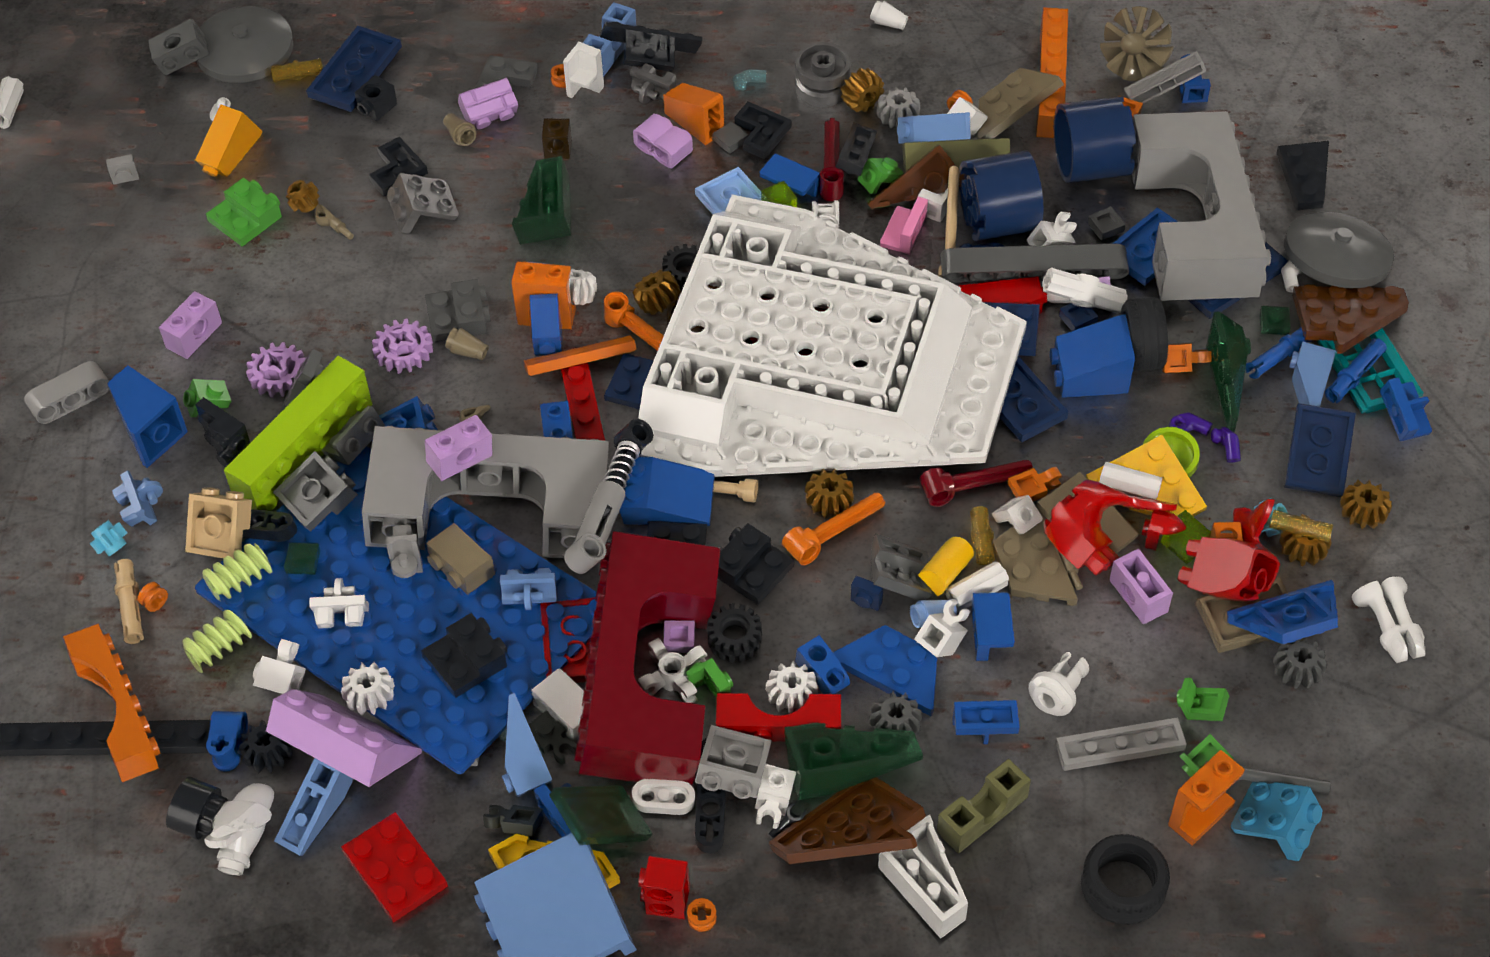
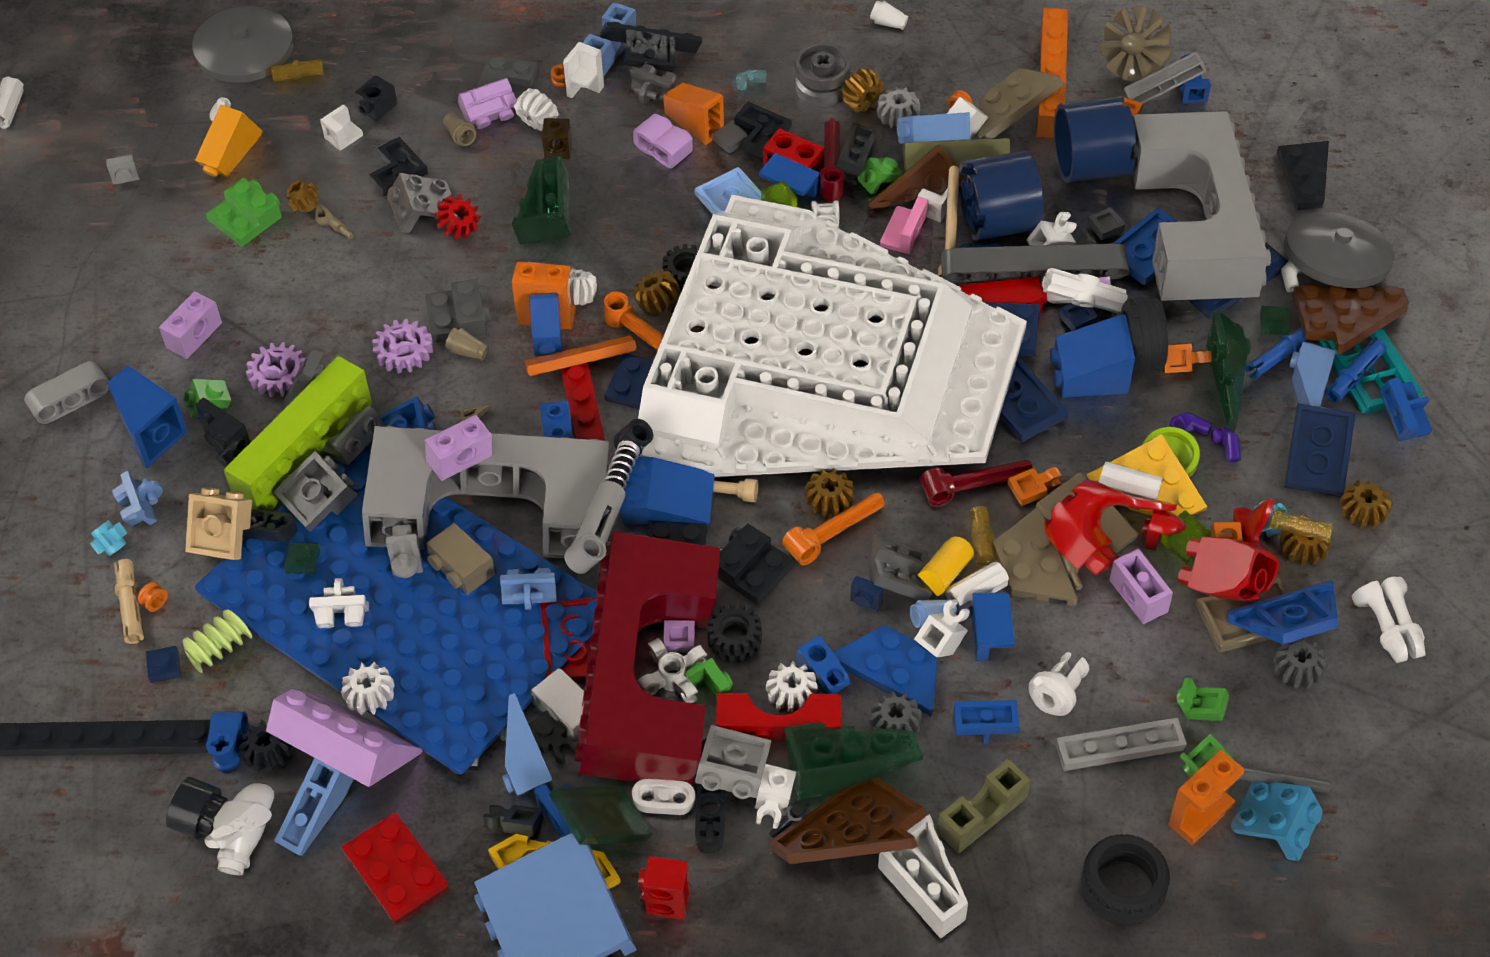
(128, 740): orange arch -> none
(163, 664): none -> dark blue plate
(178, 47): dark grey brick -> none
(236, 570): yellowish green piece -> none
(279, 674): white brick -> none
(339, 128): none -> white panel
(355, 62): dark blue plate -> none
(463, 210): none -> red gear
(466, 655): black plate -> none
(534, 107): none -> white gear
(701, 925): orange bush -> none
(795, 149): none -> red brick
(1020, 513): white bracket -> none

